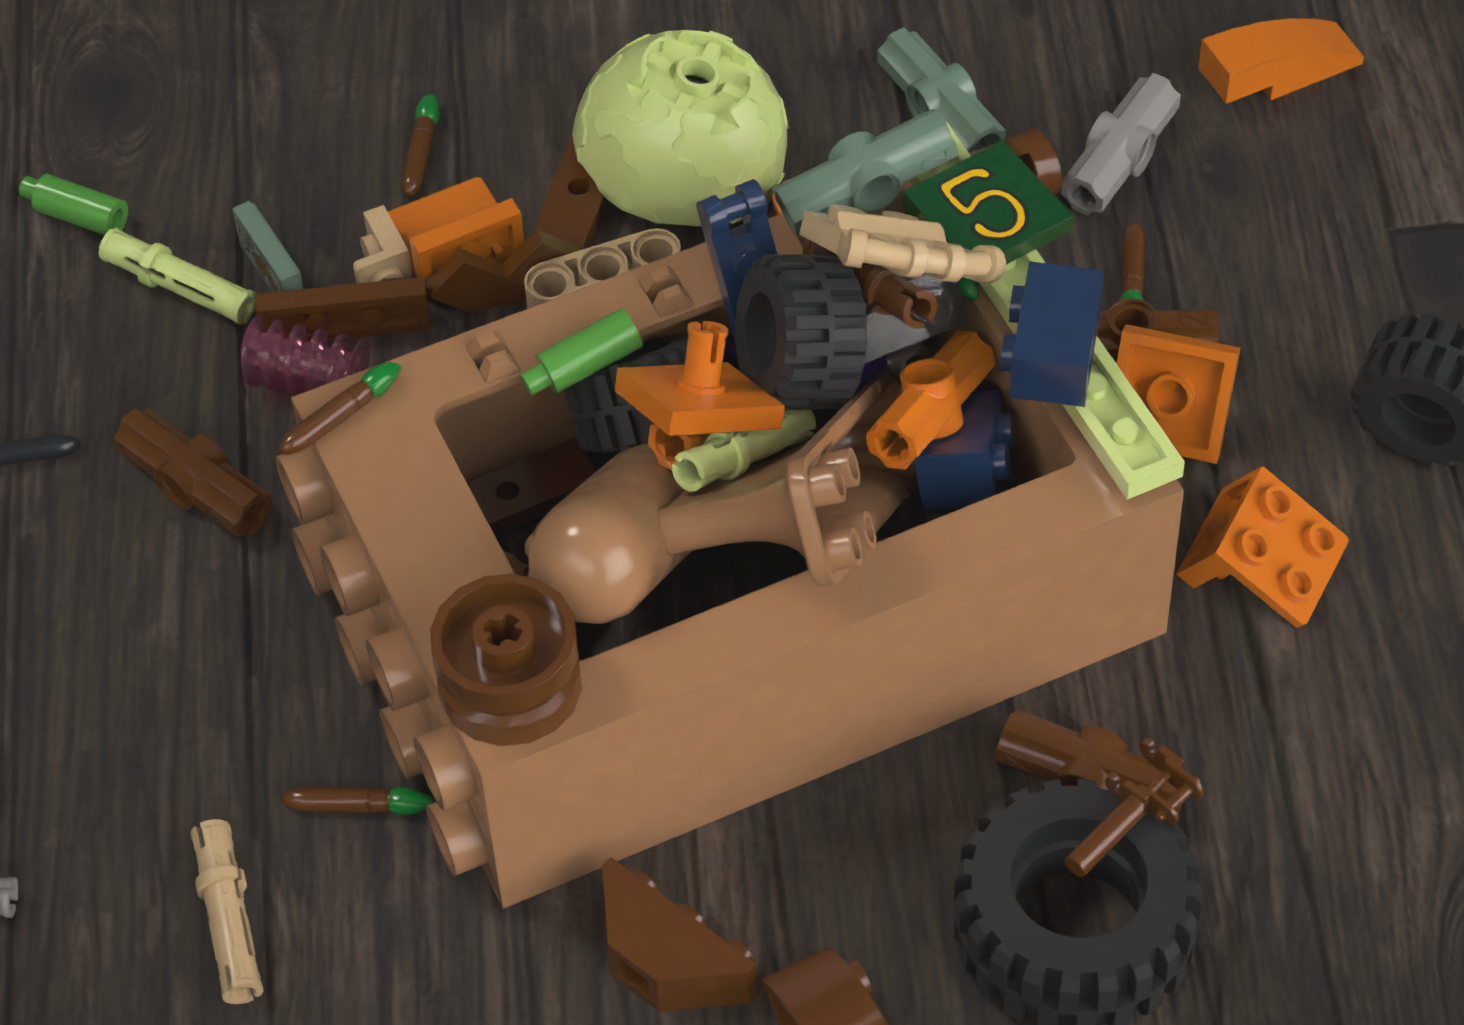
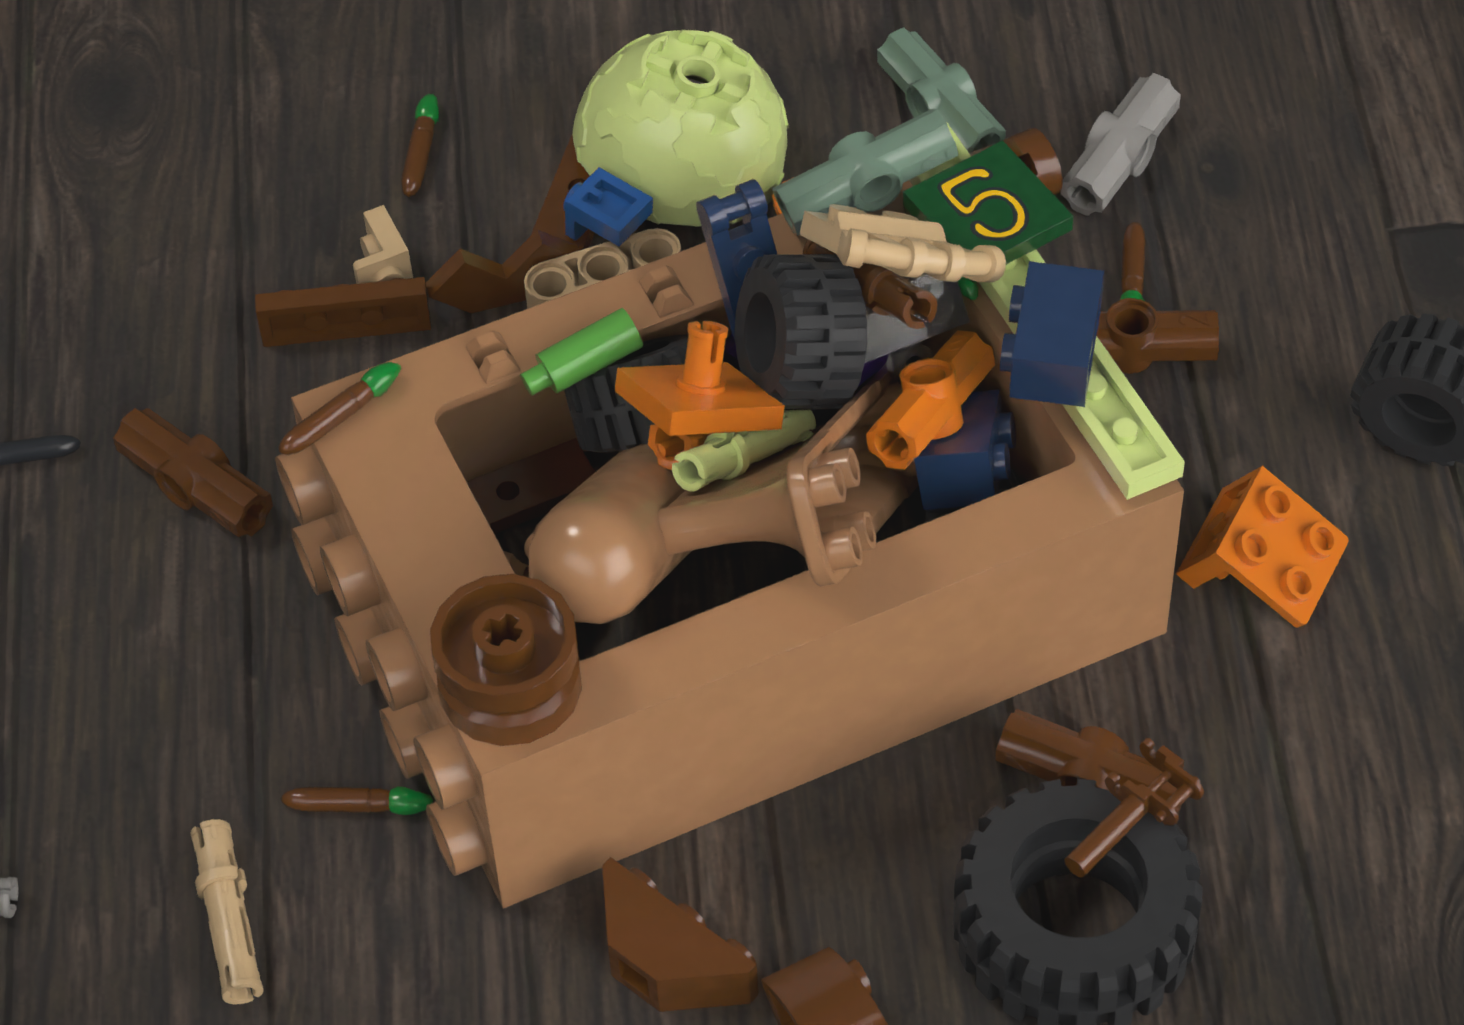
(75, 203): bright green cylinder -> none
(158, 266): yellowish green pin -> none
(265, 249): sand green tile -> none
(295, 363): clear pink piece -> none
(457, 219): orange bracket -> none
(605, 207): none -> blue bracket
(1182, 385): orange tile -> none
(1275, 57): orange slope -> none

